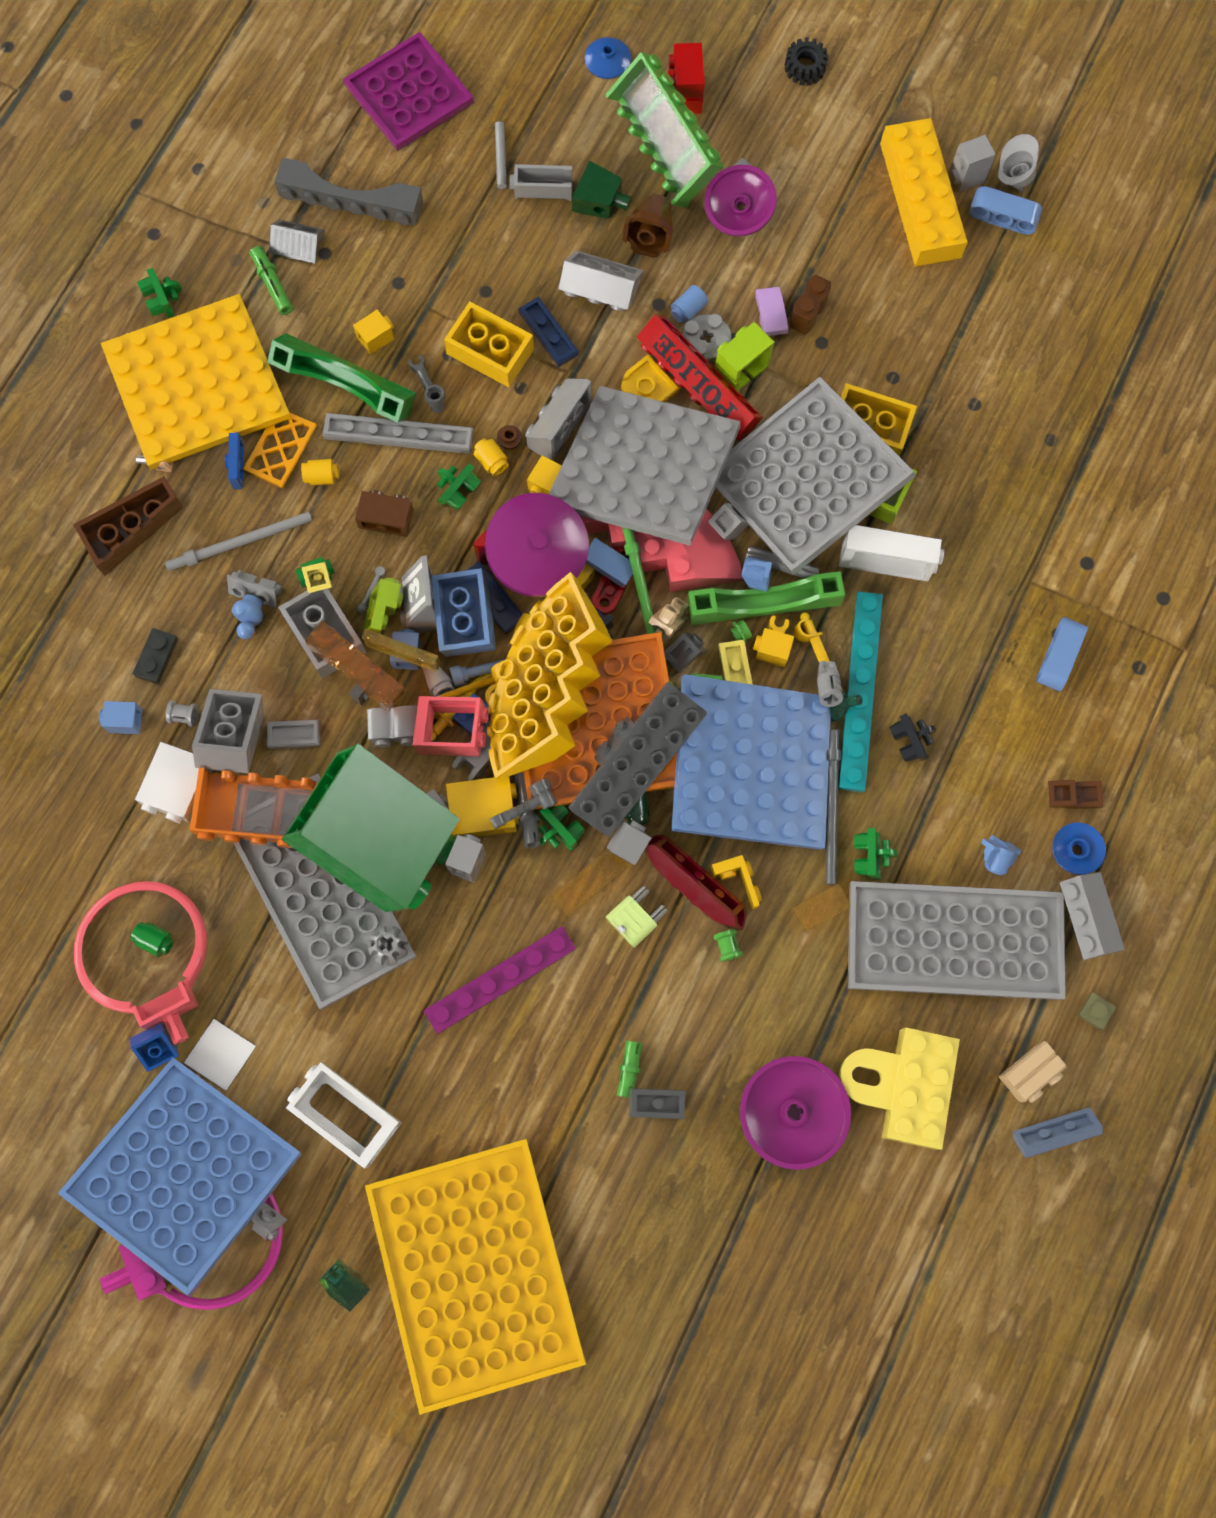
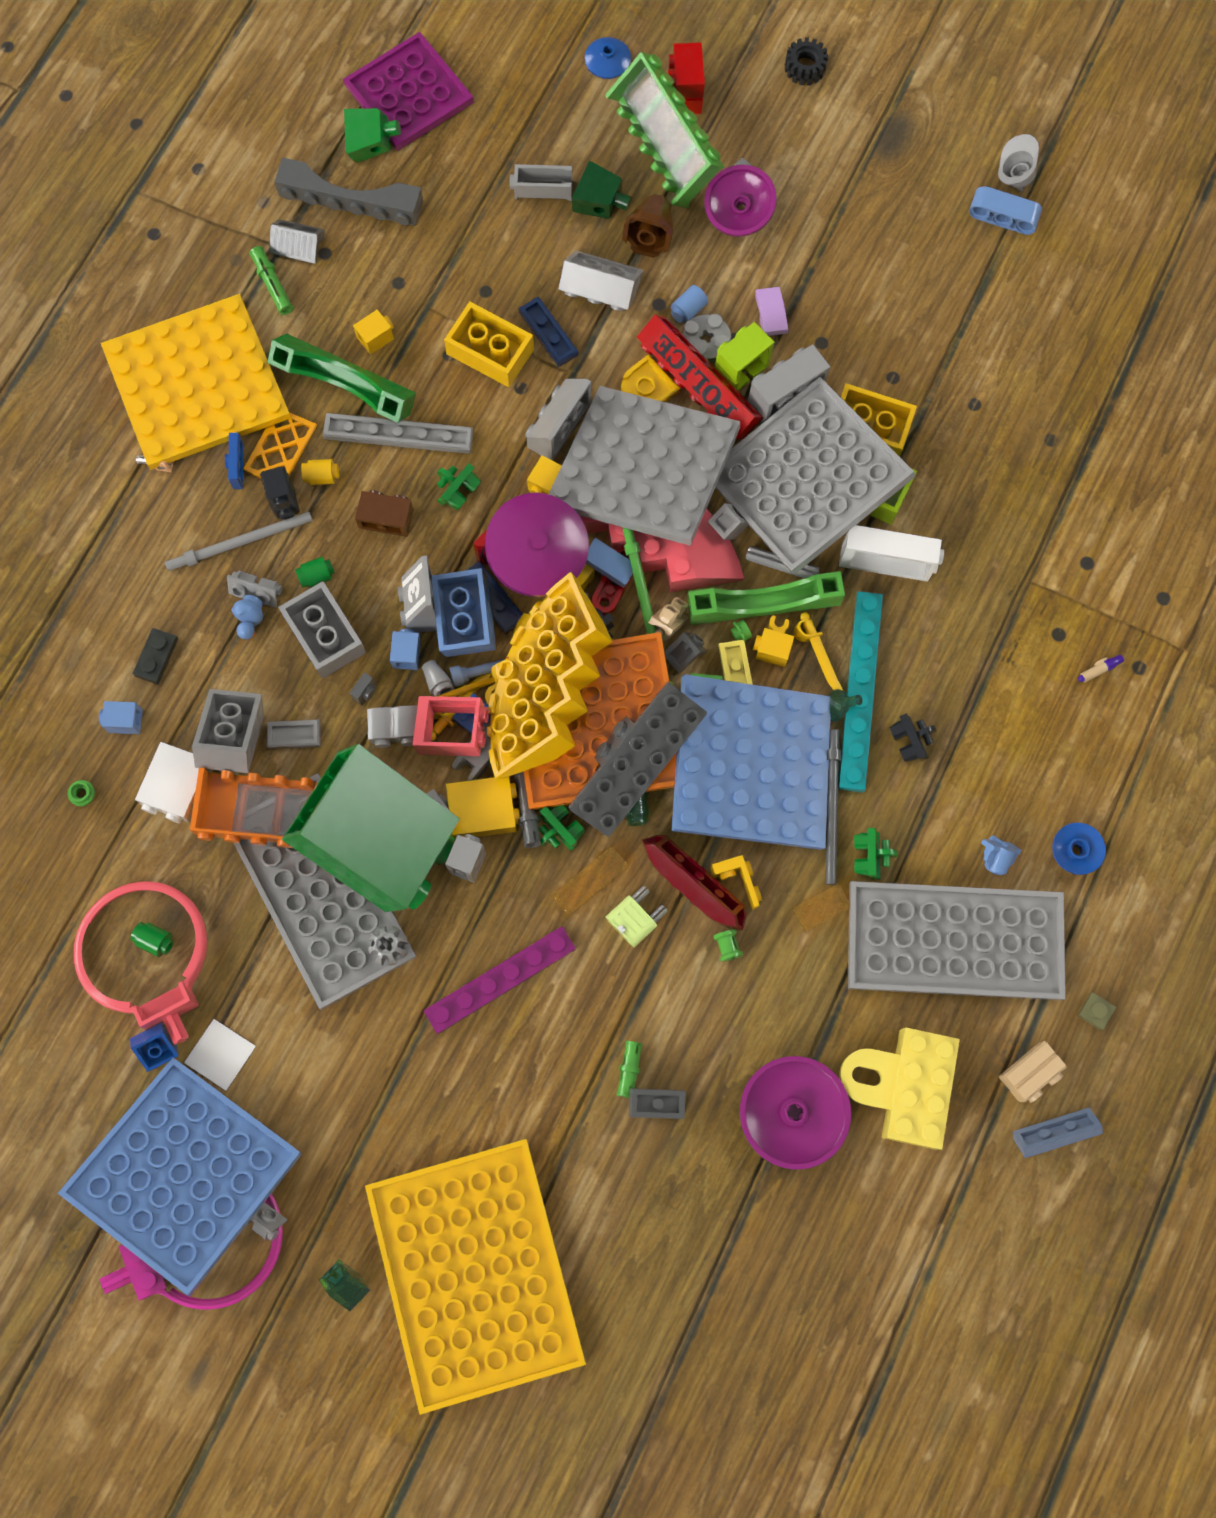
(76, 787): none -> bright green plate
(127, 523): reddish brown wedge -> none
(159, 304): green hips -> none
(182, 713): light grey bush -> none
(280, 492): none -> black brick
(301, 1107): white piece -> none
(316, 577): light yellow piece -> none
(354, 664): clear orange arch -> none
(368, 133): none -> green torso
(380, 572): light grey hinge -> none
(382, 603): lime plate -> none
(401, 650): clear yellow tile -> none
(433, 393): dark grey brick -> none
(491, 457): yellow brick -> none
(500, 155): light grey bar -> none
(512, 443): reddish brown plate -> none
(541, 797): dark grey brick -> none
(629, 841): light grey brick -> none
(757, 573): medium blue piece -> none
(786, 380): none -> light grey brick
(810, 304): reddish brown brick -> none
(829, 684): light grey hinge -> none
(923, 192): yellow brick -> none
(971, 163): light grey brick -> none
(1061, 654): medium blue beam -> none
(1075, 794): reddish brown slope -> none
(1092, 915): light grey brick -> none
(1100, 667): none -> piece

